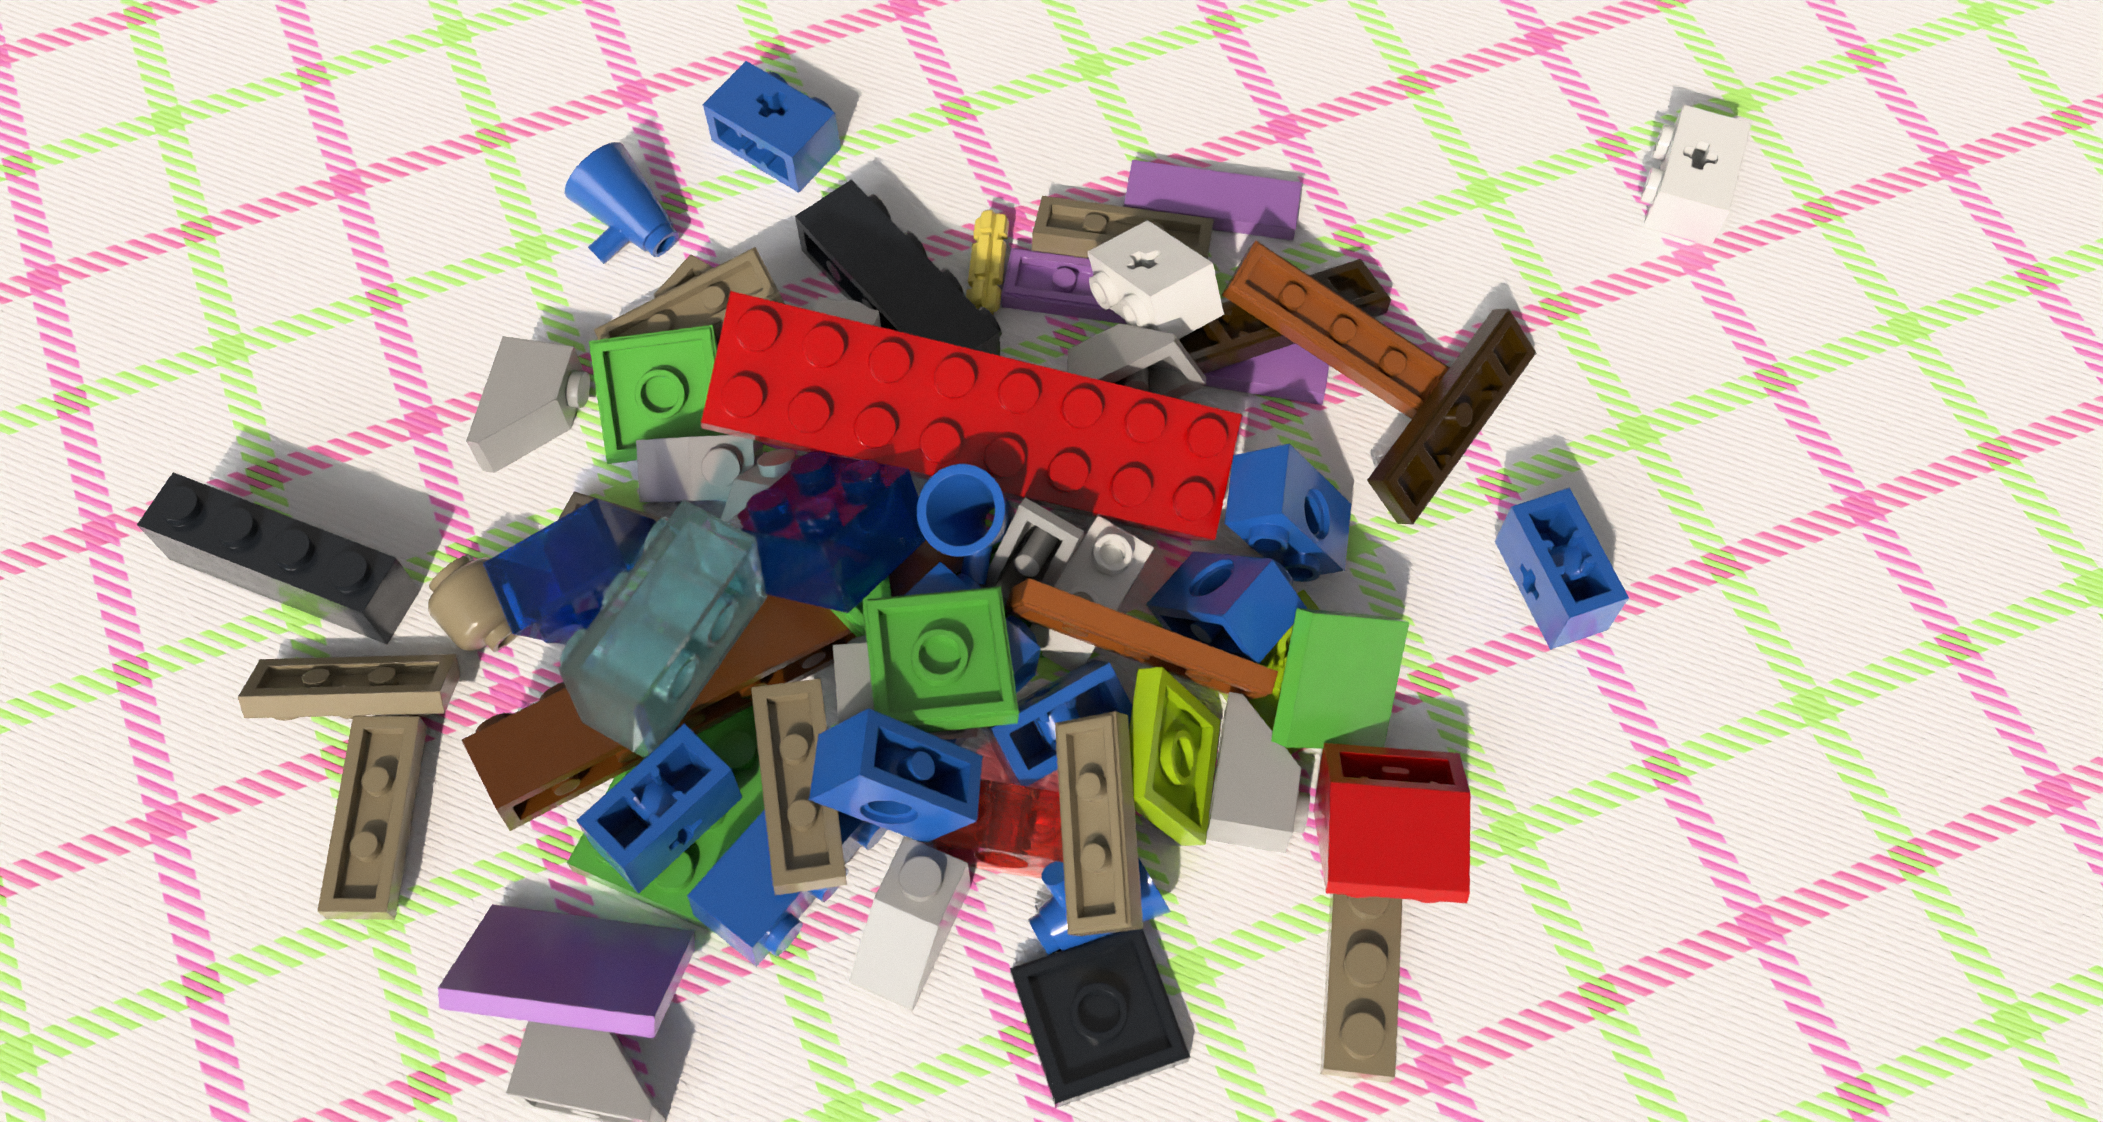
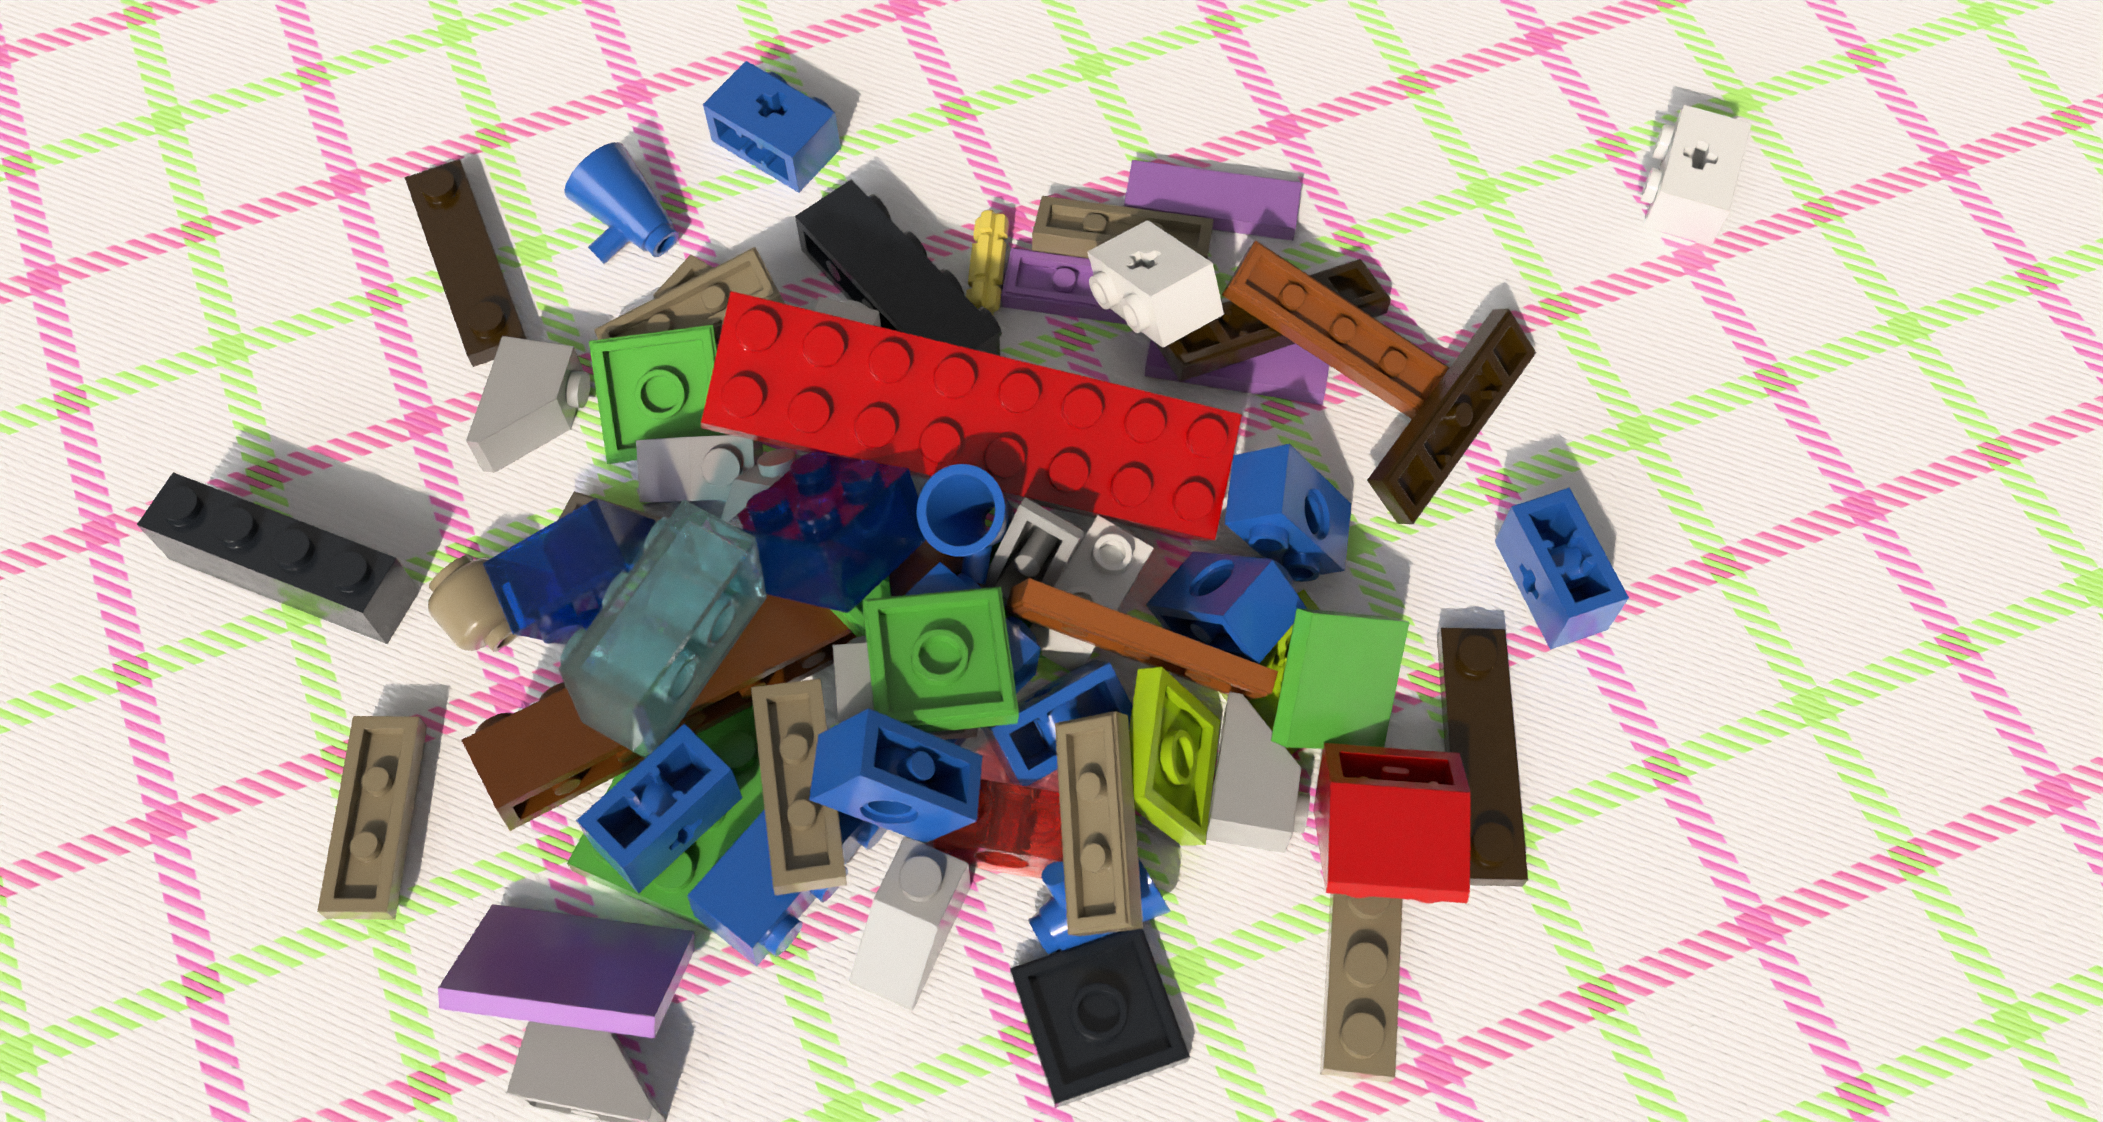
(350, 686): dark tan plate -> none
(465, 260): none -> dark brown plate
(1138, 360): light grey slope -> none
(1481, 729): none -> dark brown plate

